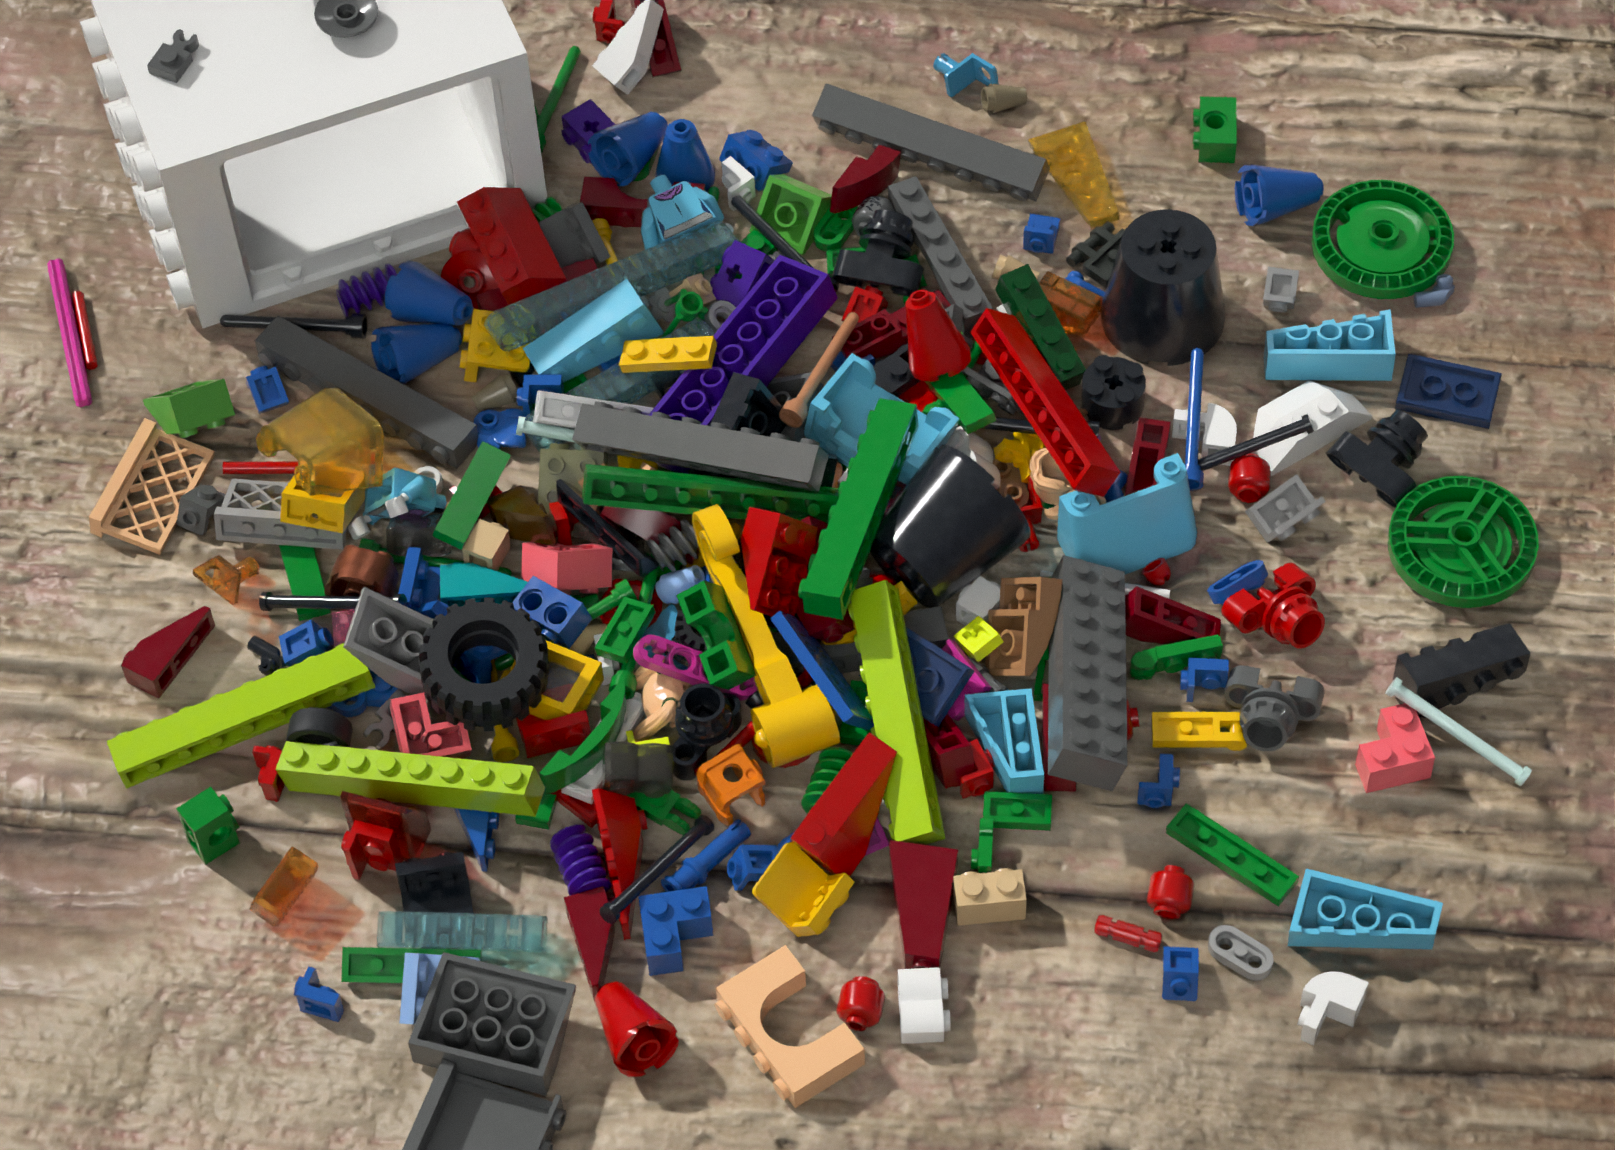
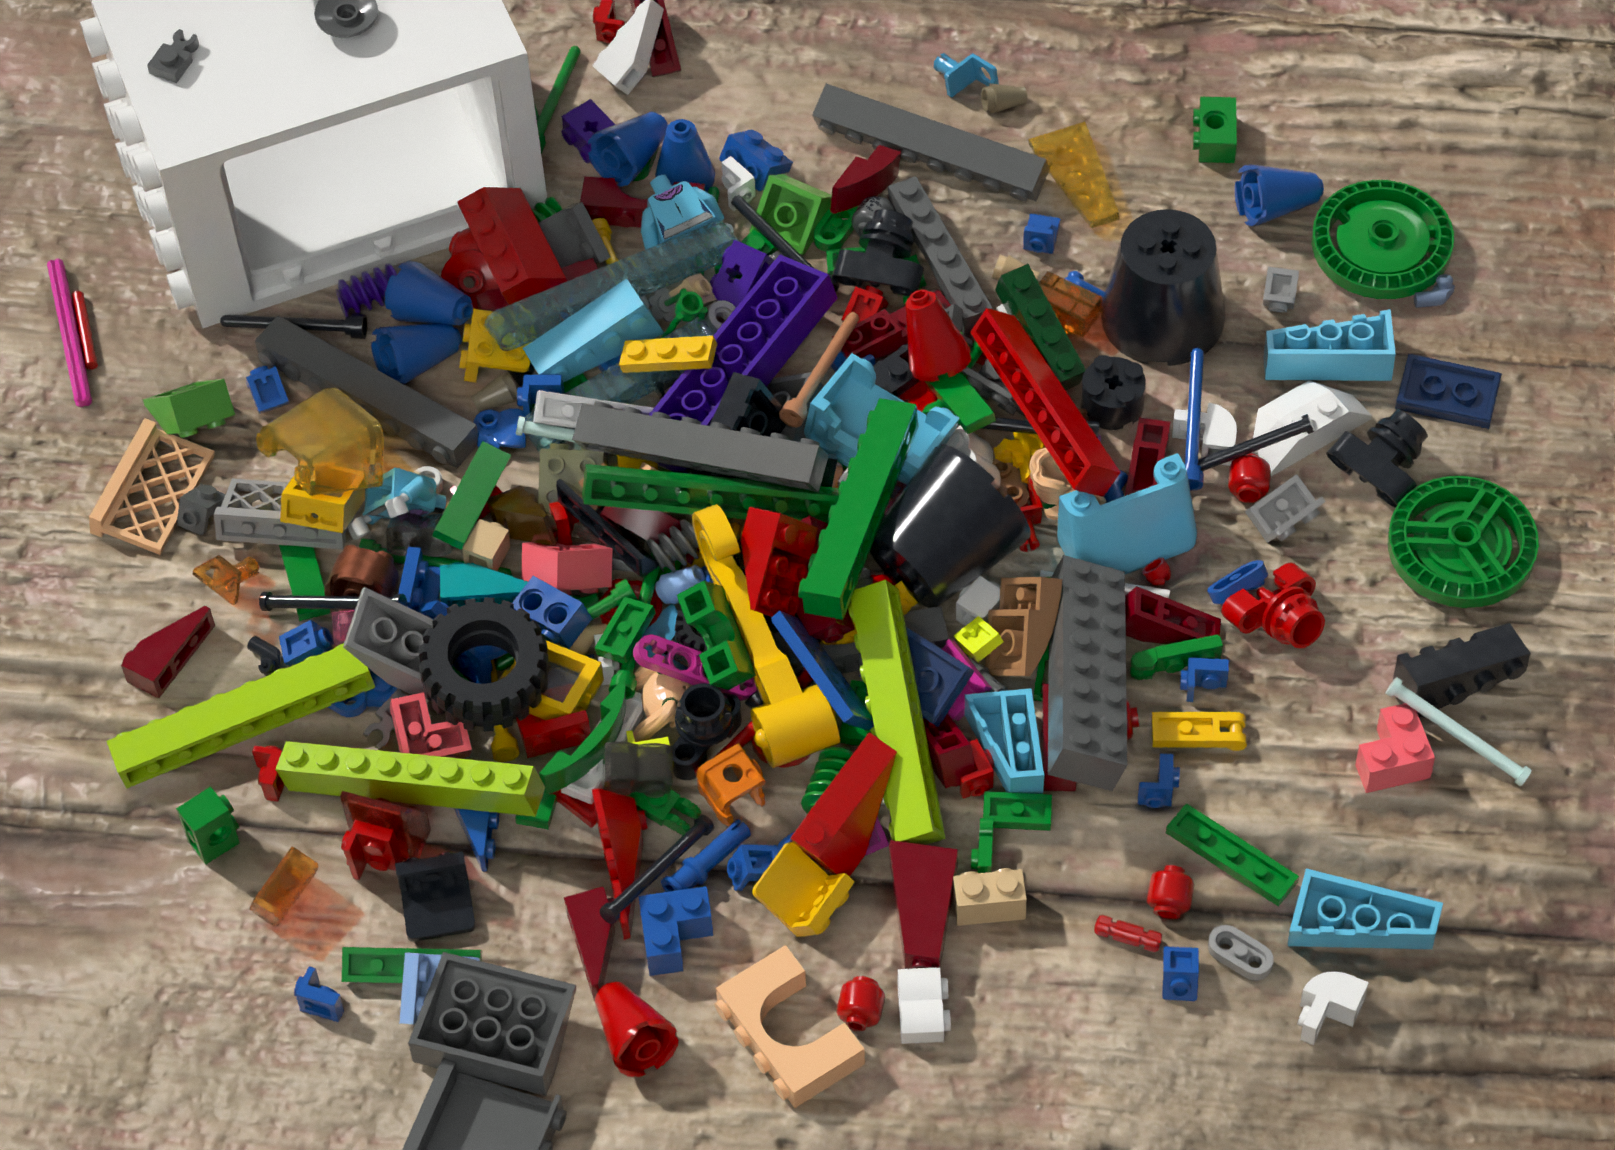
(269, 467): red bar -> none
(319, 727): black tyre -> none
(462, 931): clear light blue beam -> none
(578, 860): dark purple piece -> none
(1100, 263): pearl dark grey plate -> none
(1269, 713): dark grey beam -> none

